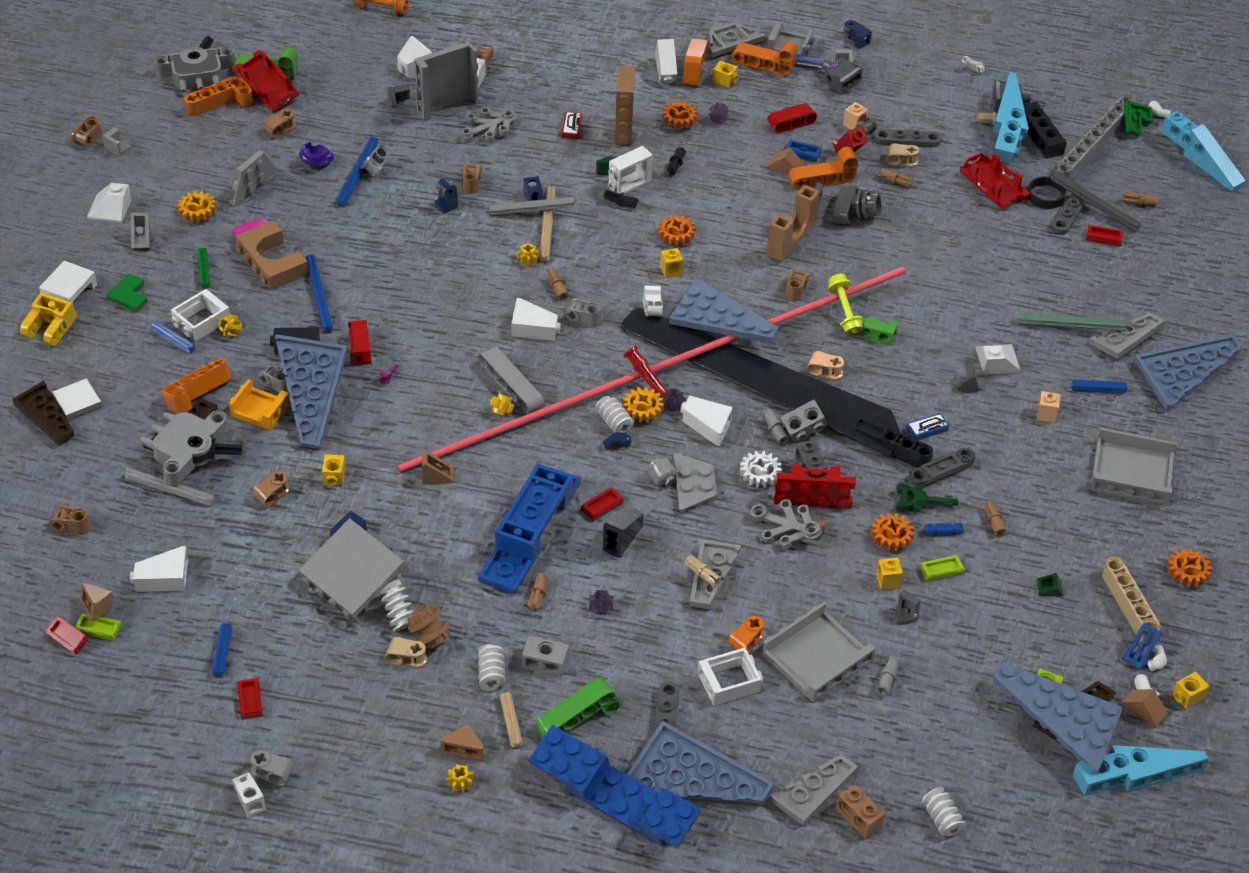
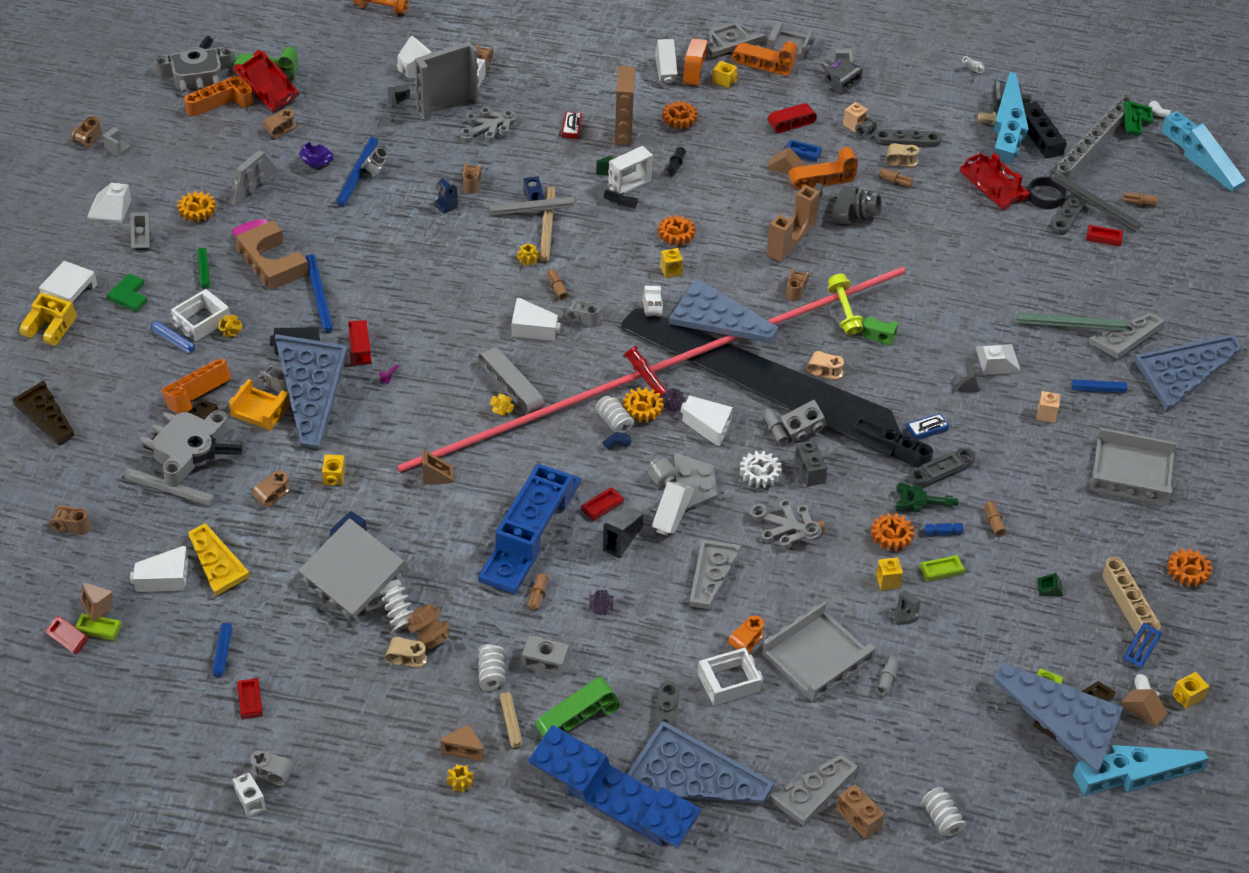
(77, 398): white tile -> none
(217, 561): none -> yellow wing
(672, 507): none -> white slope
(702, 570): tan axle -> none
(719, 113): clear purple gear -> none
(809, 61): blue axle -> none
(817, 492): red piece -> none
(853, 138): red window -> none
(857, 33): dark blue leg -> none
(1159, 660): white arm -> none

